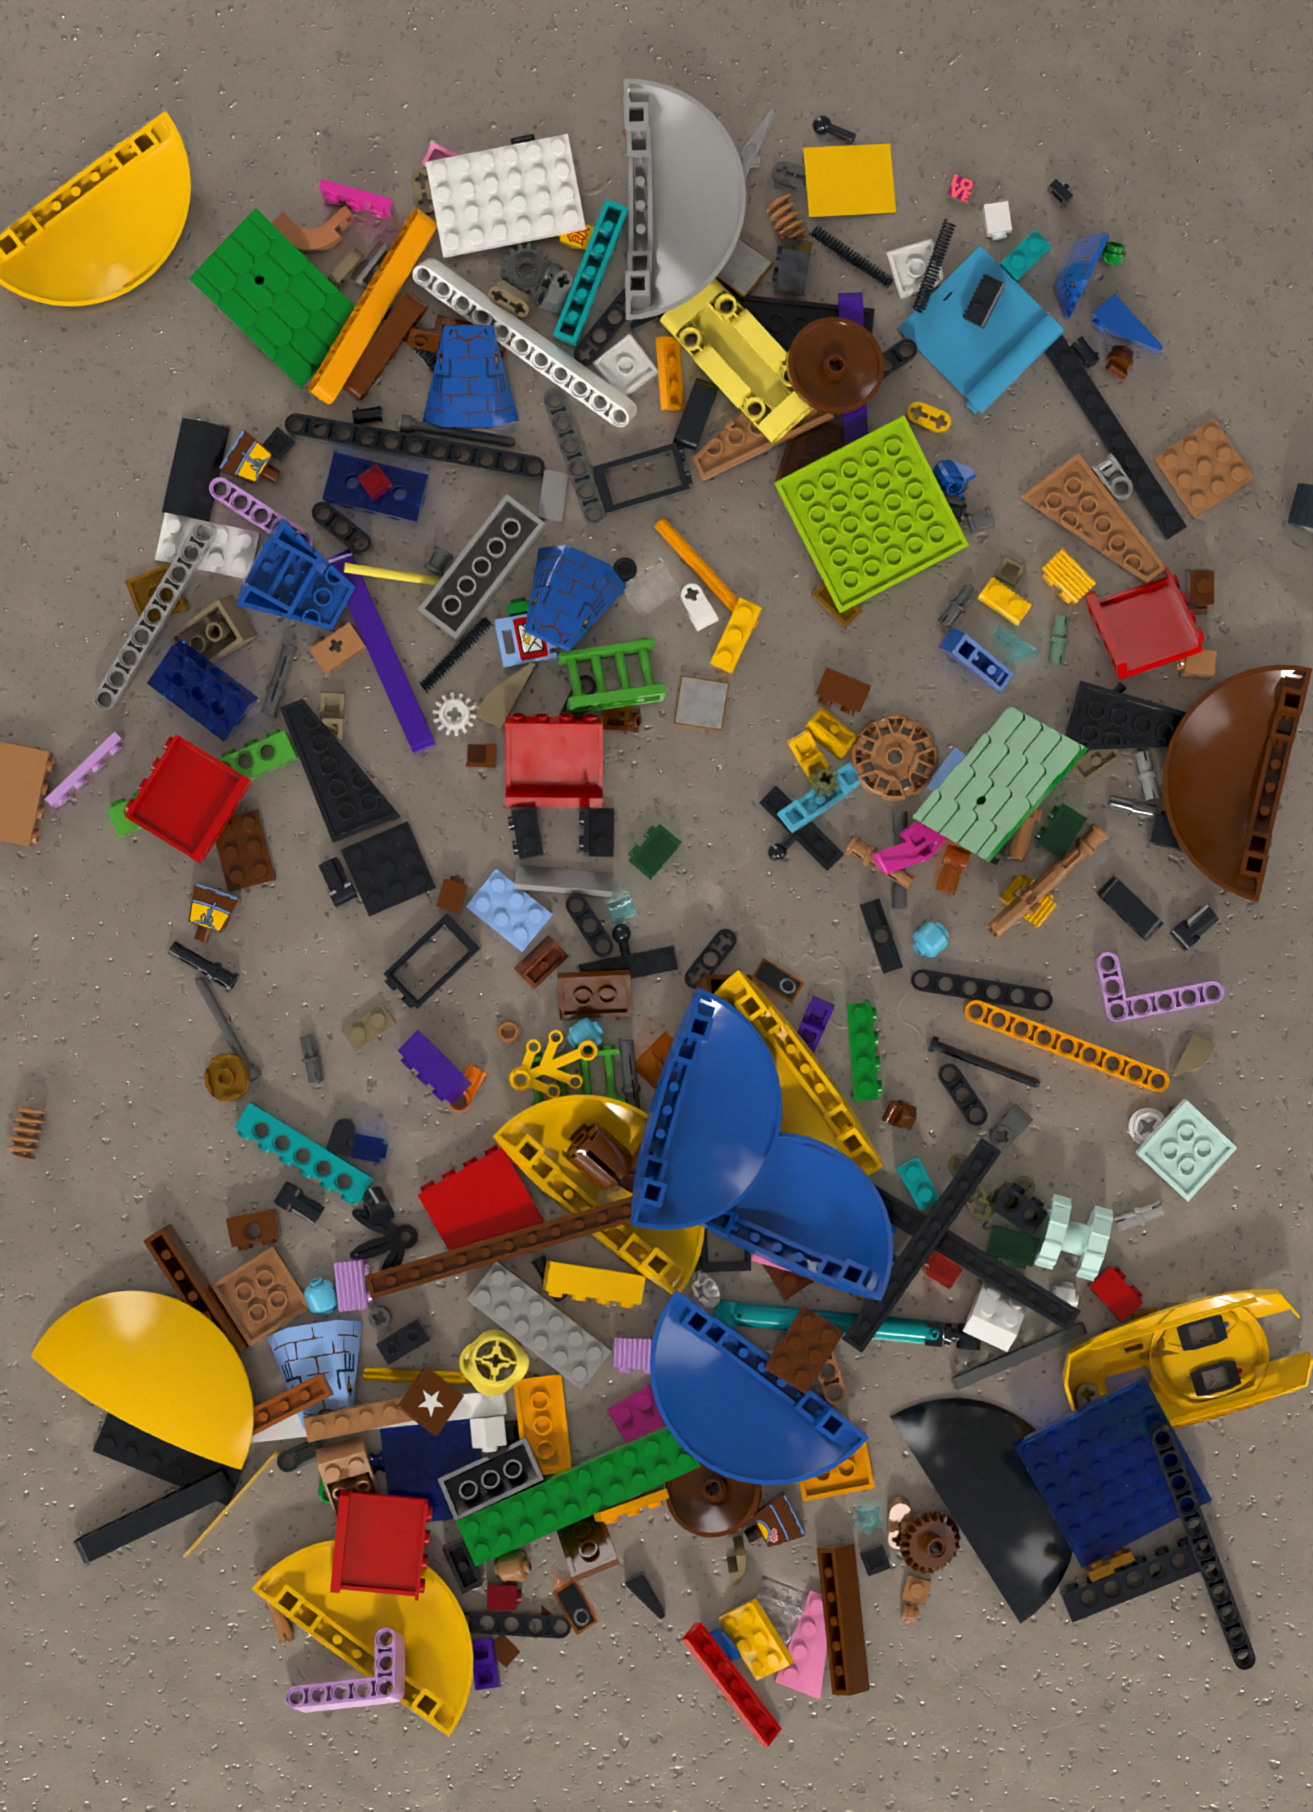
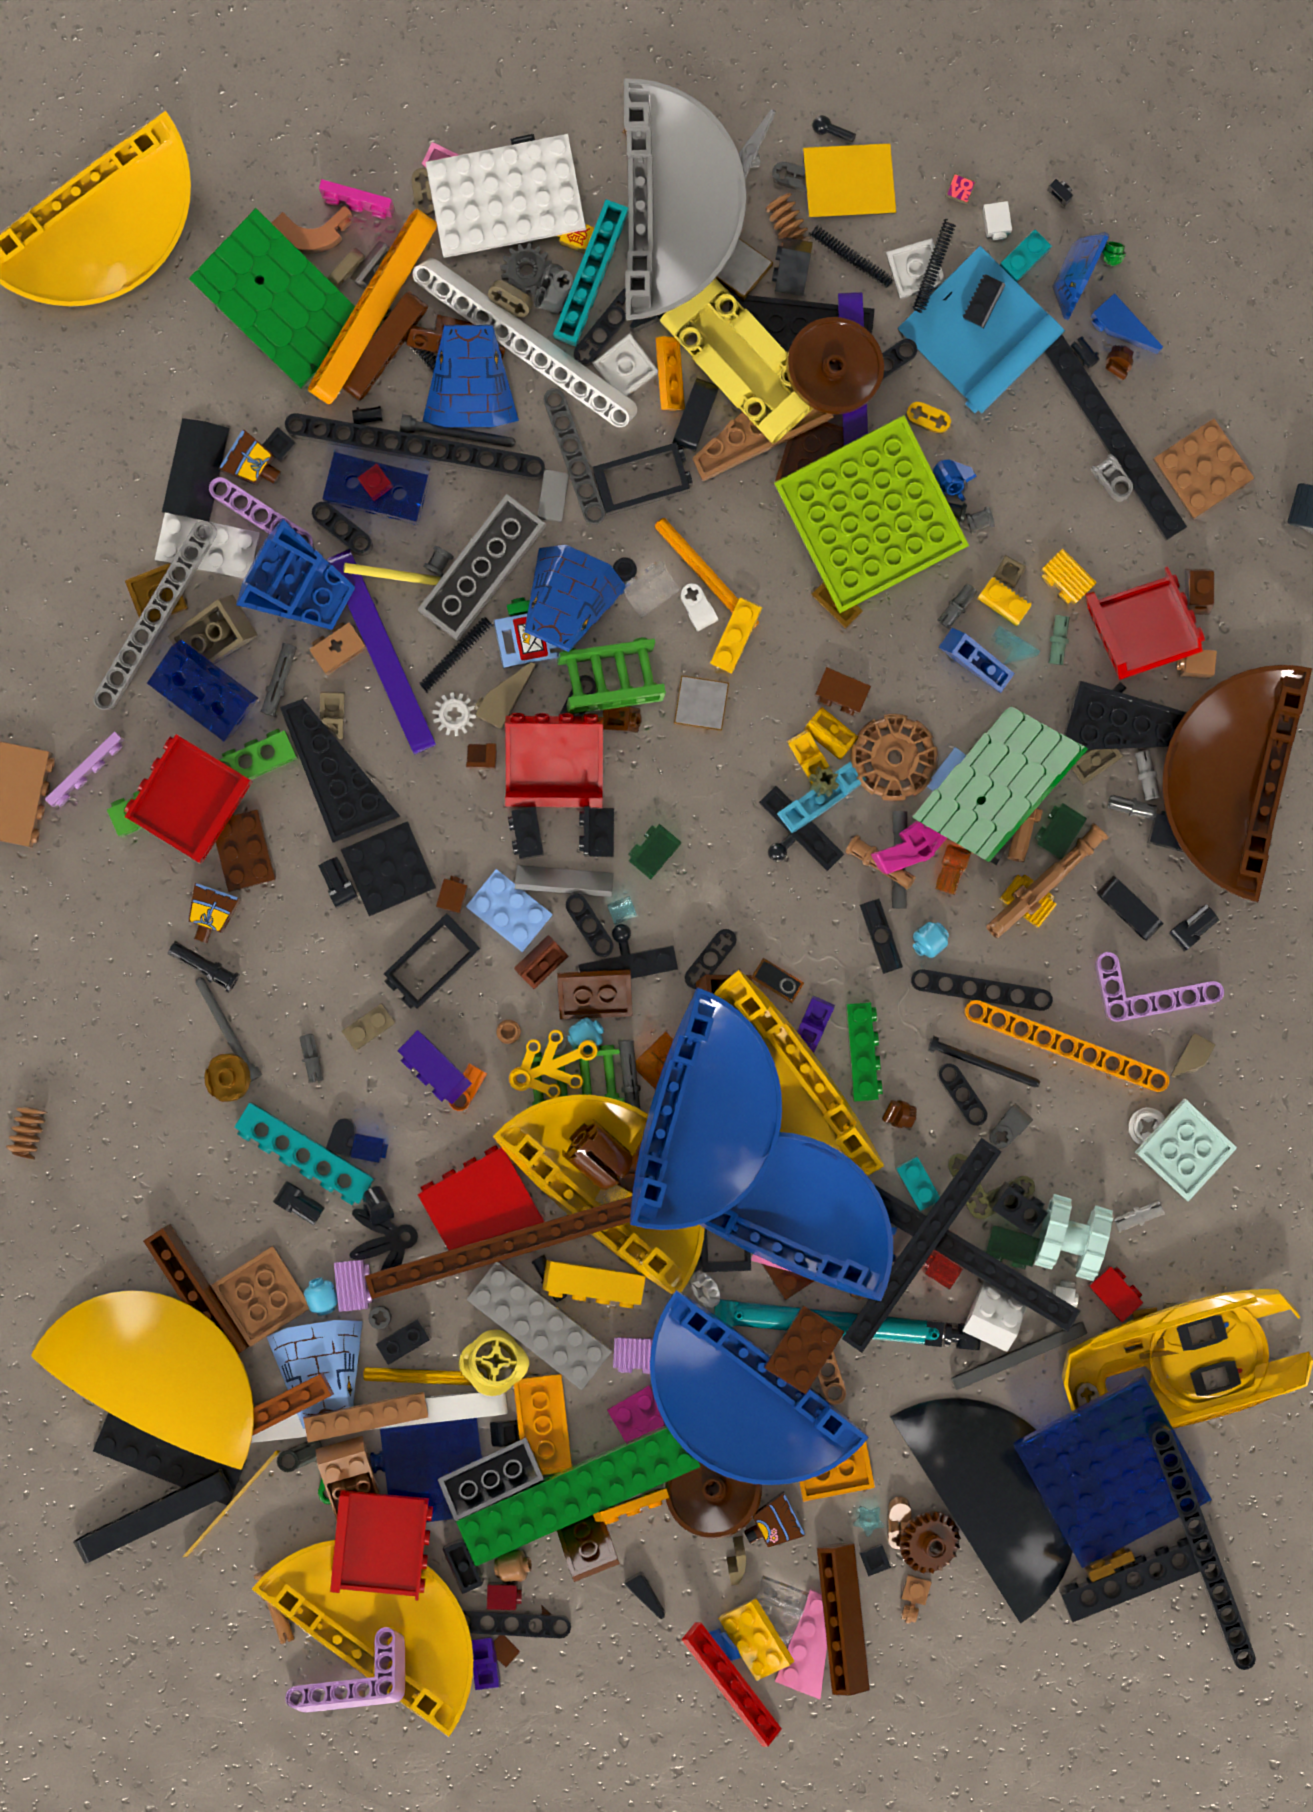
(239, 1226): reddish brown brick -> none
(430, 1401): reddish brown tile -> none
(488, 1432): white brick -> none
(575, 1607): slope -> none
(1087, 510): medium nougat wing -> none

